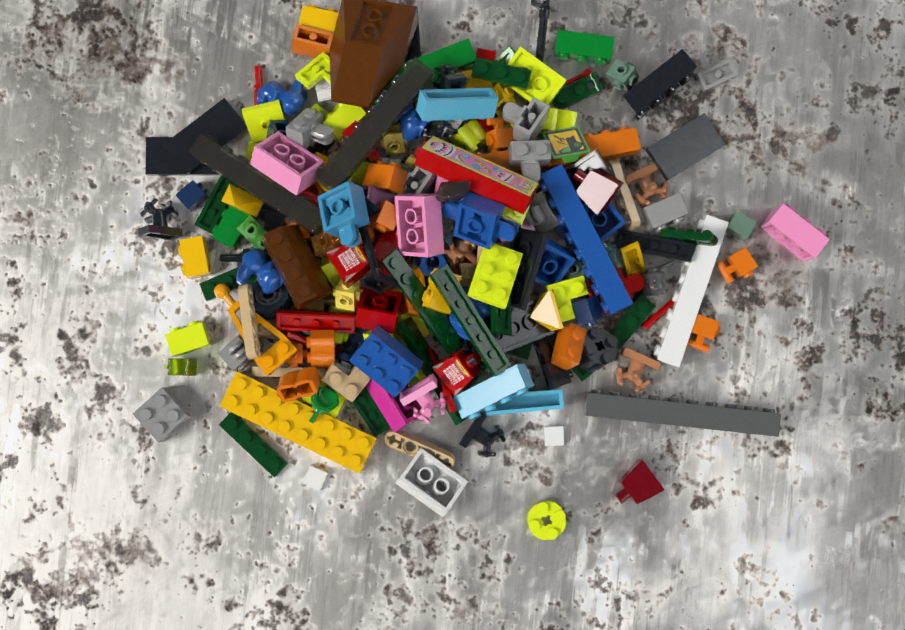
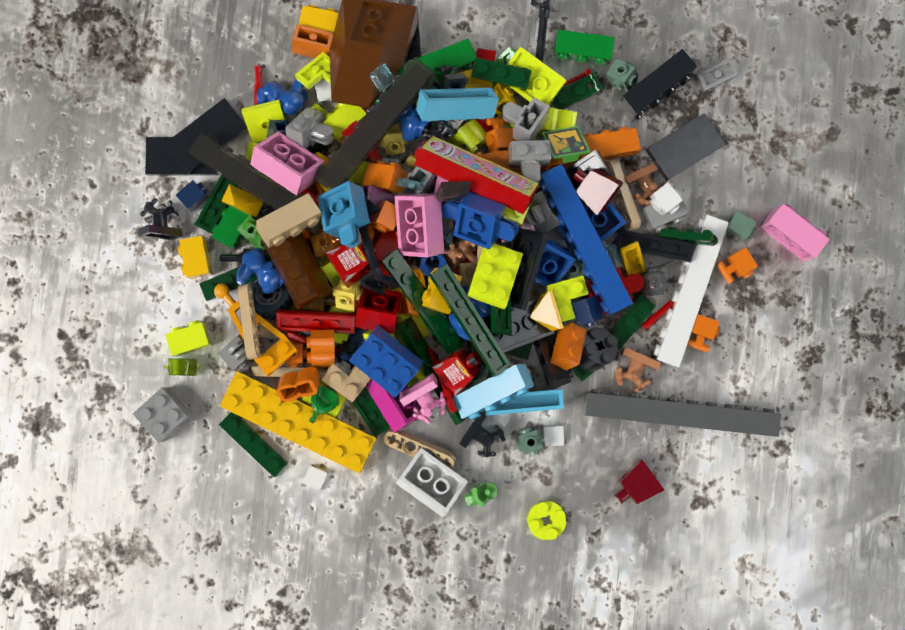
(288, 221): none -> tan brick
(382, 77): none -> clear light blue tile
(410, 184): none -> clear light blue tile
(482, 493): none -> bright green hips
(522, 440): none -> sand green brick
(666, 199): none -> white brick

